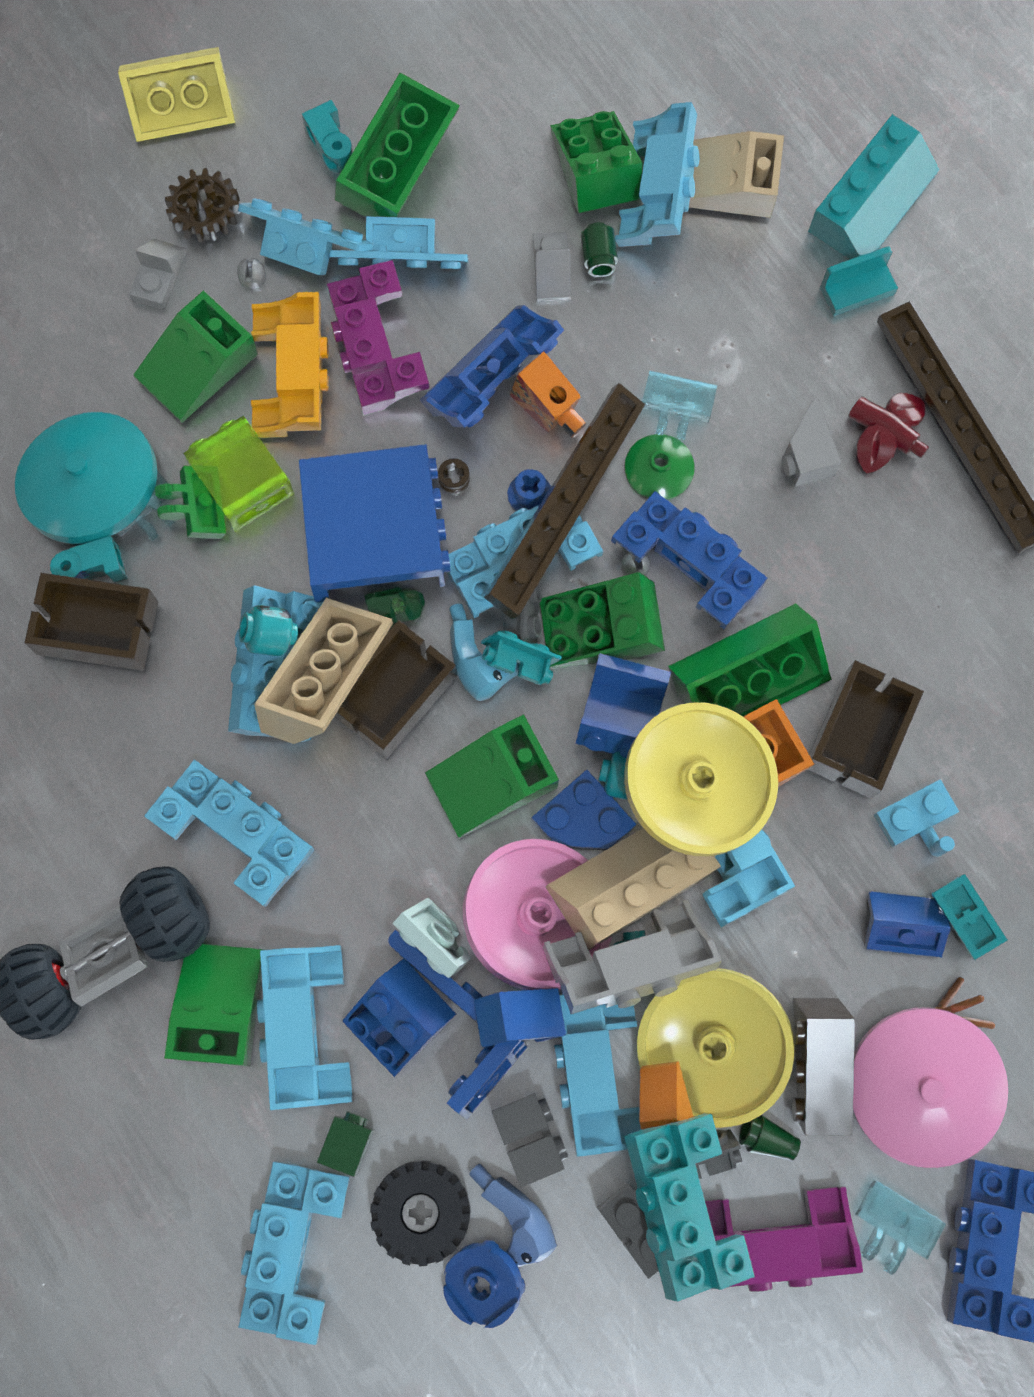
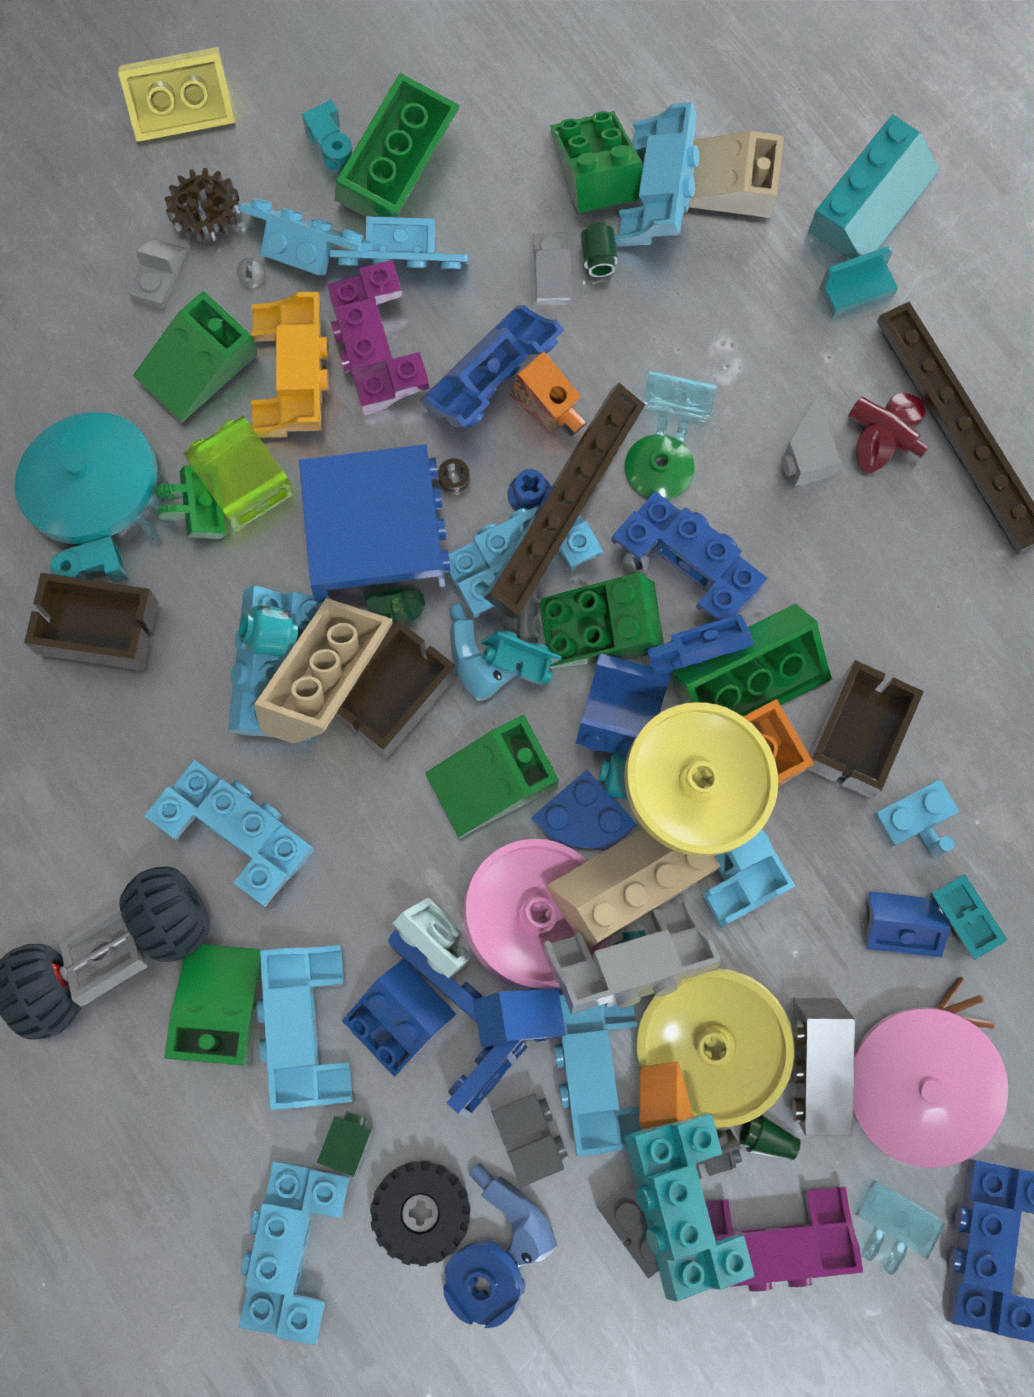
(701, 644): none -> blue hinge

